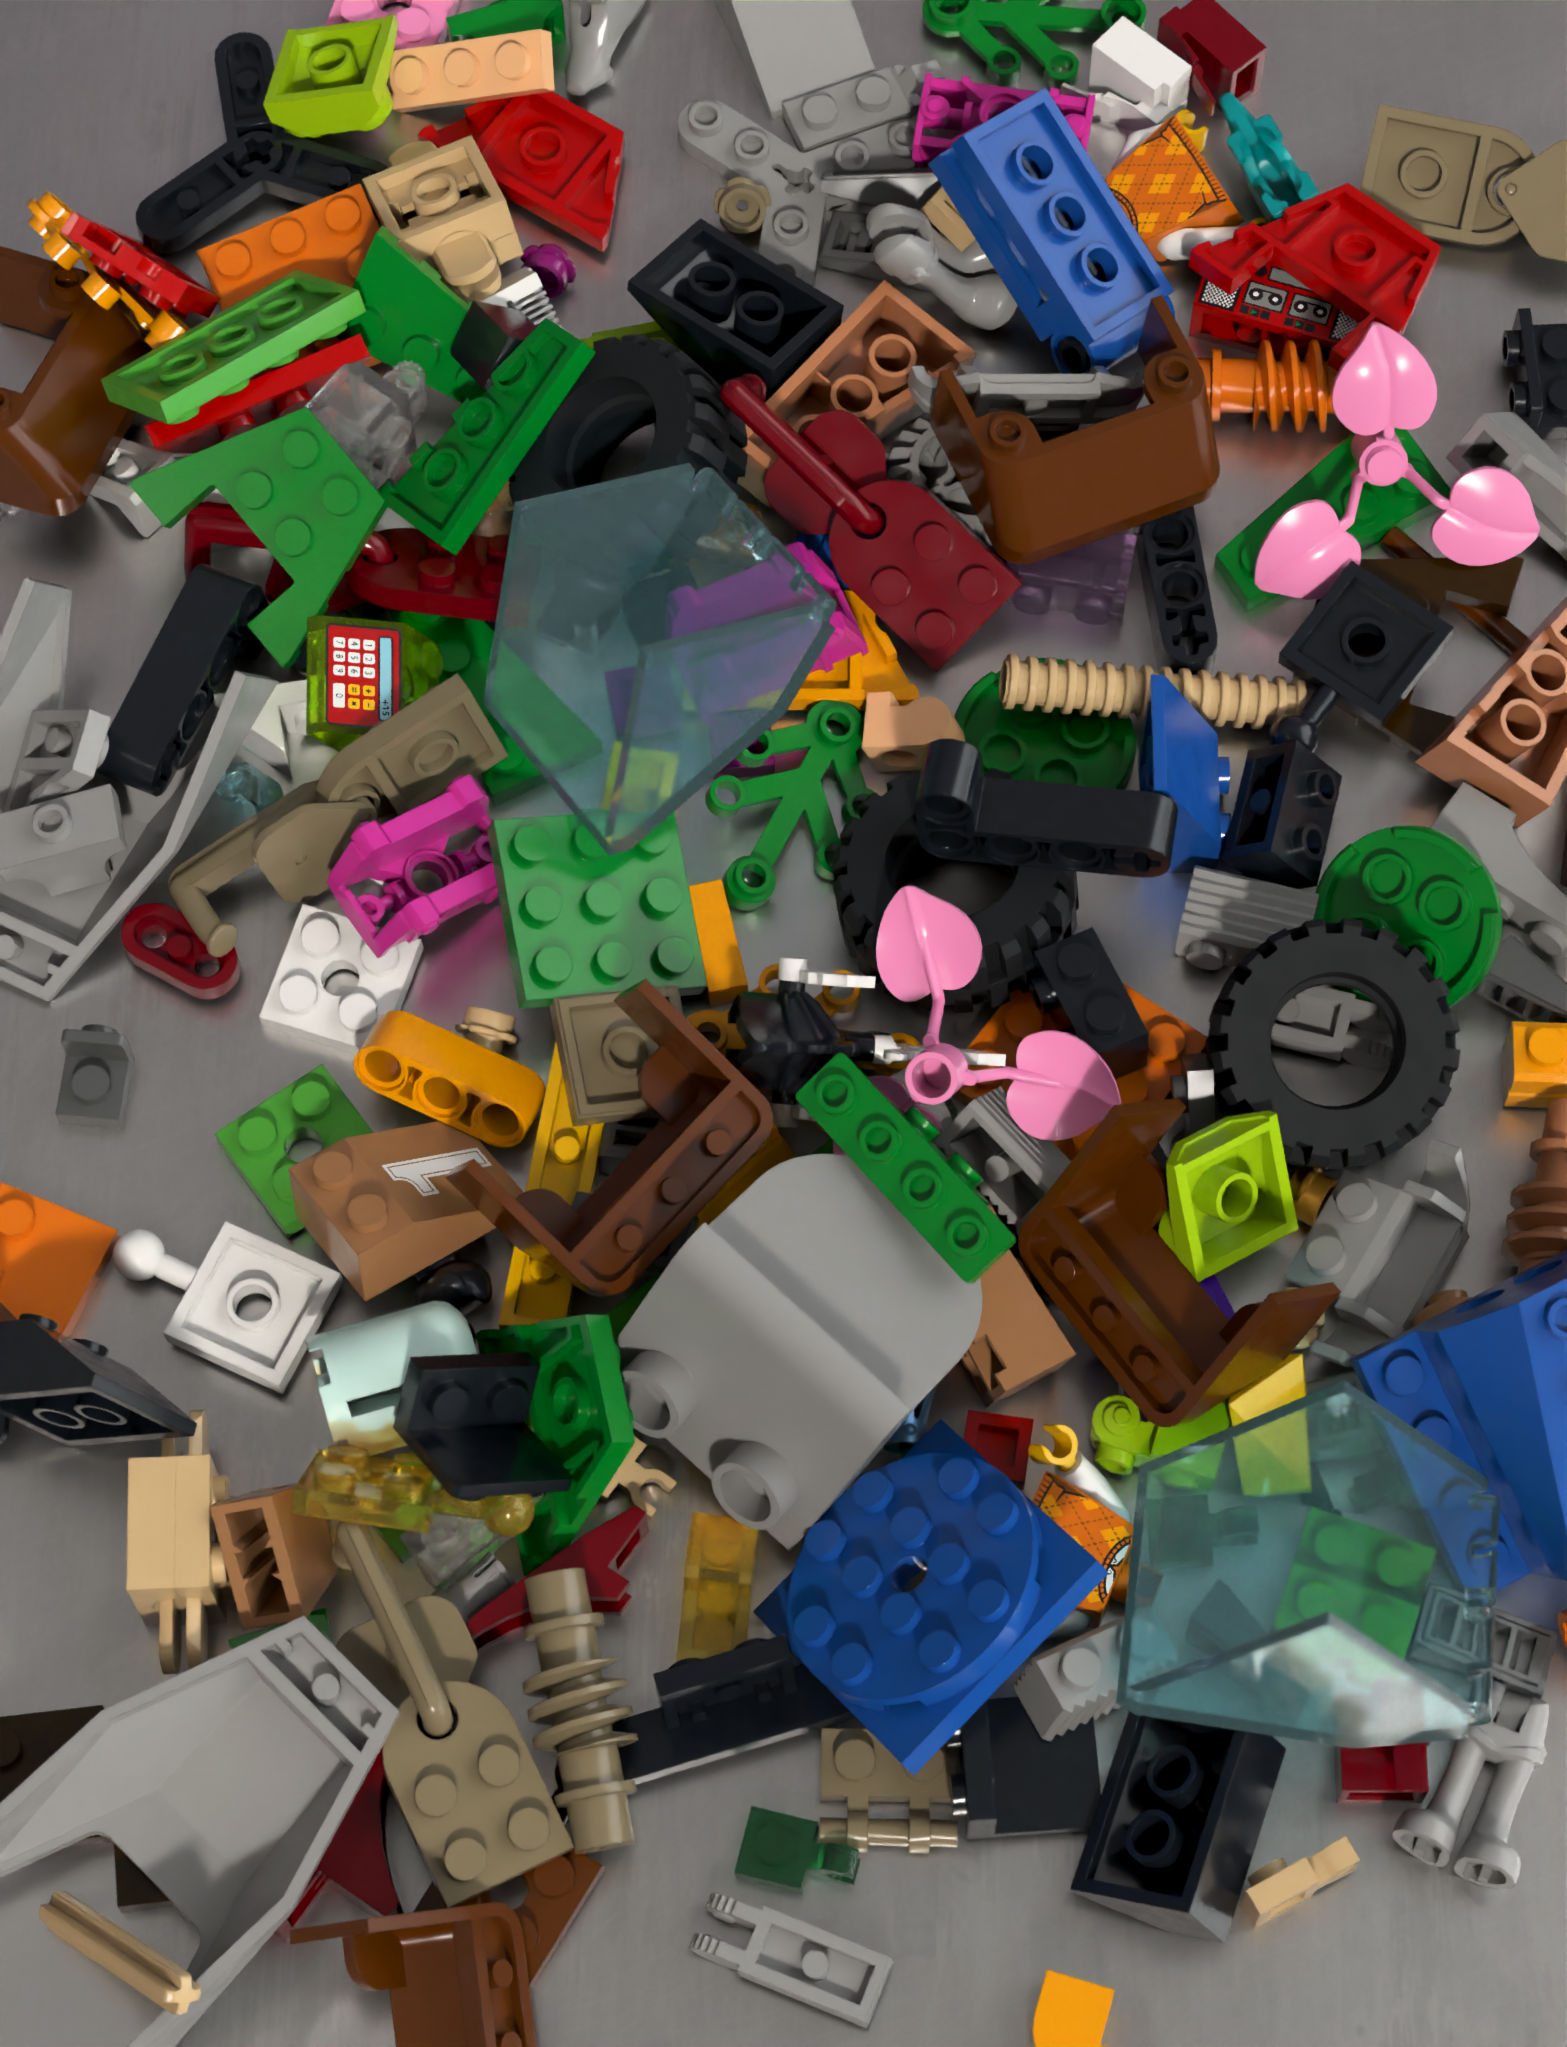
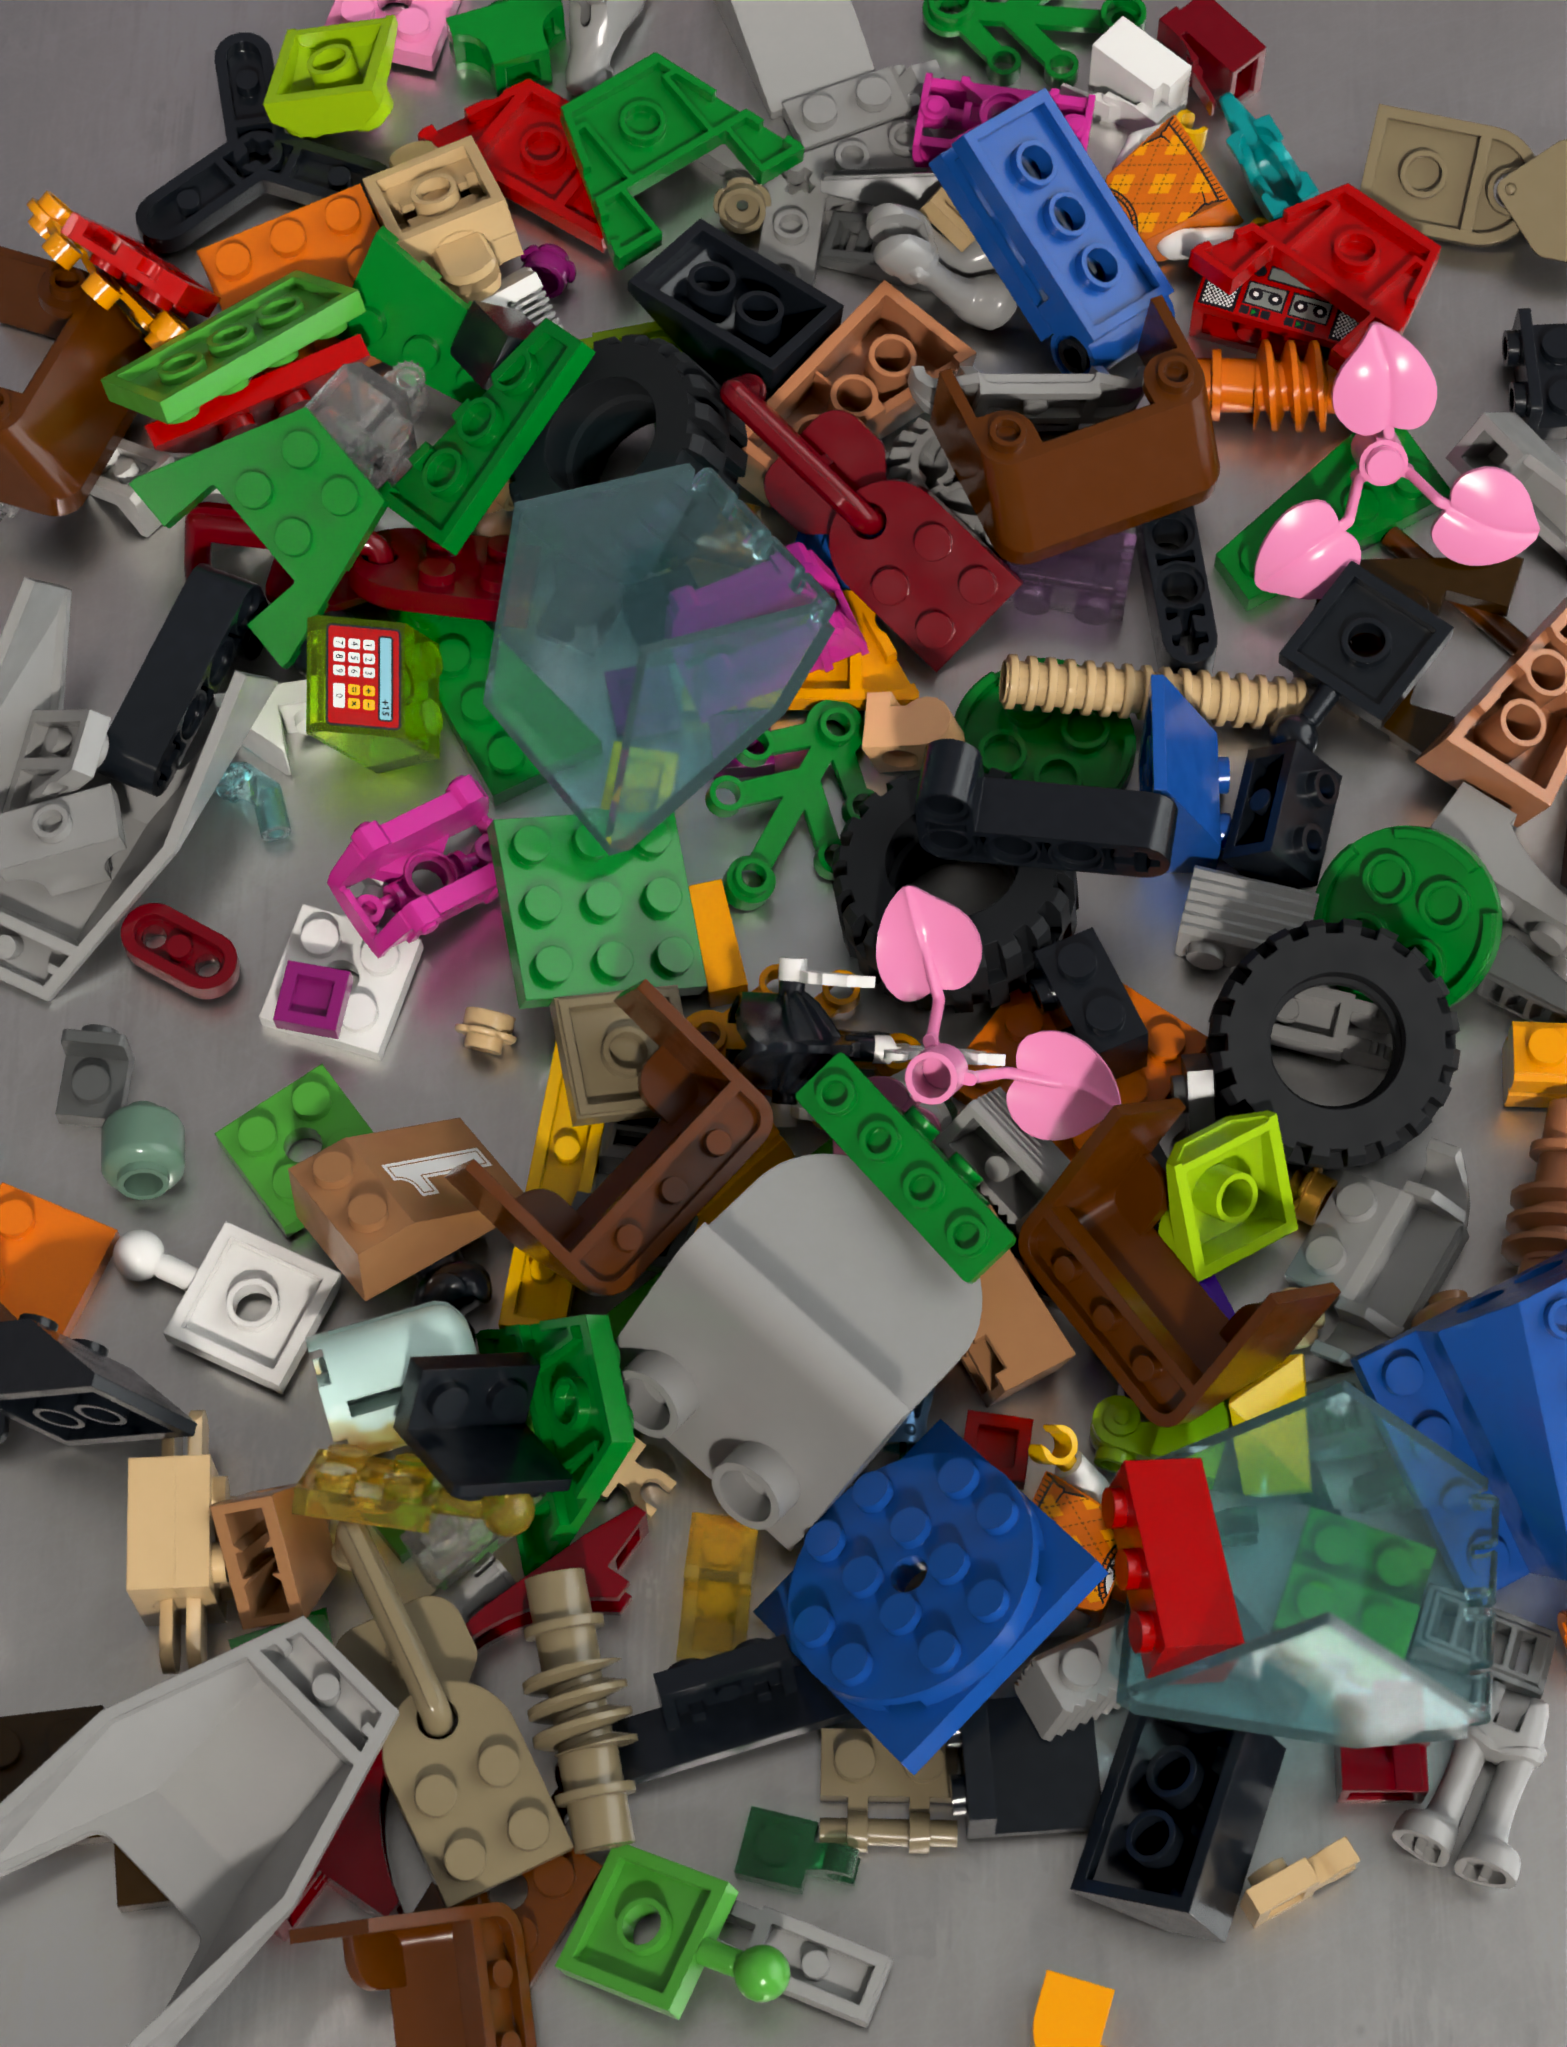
(120, 1952): tan axle -> none
(142, 1150): none -> sand green head
(313, 999): none -> magenta plate
(371, 779): dark tan plate -> none
(450, 1078): light orange beam -> none
(472, 71): light nougat plate -> none
(646, 129): none -> green wing
(669, 1965): none -> bright green plate
(1170, 1563): none -> red brick

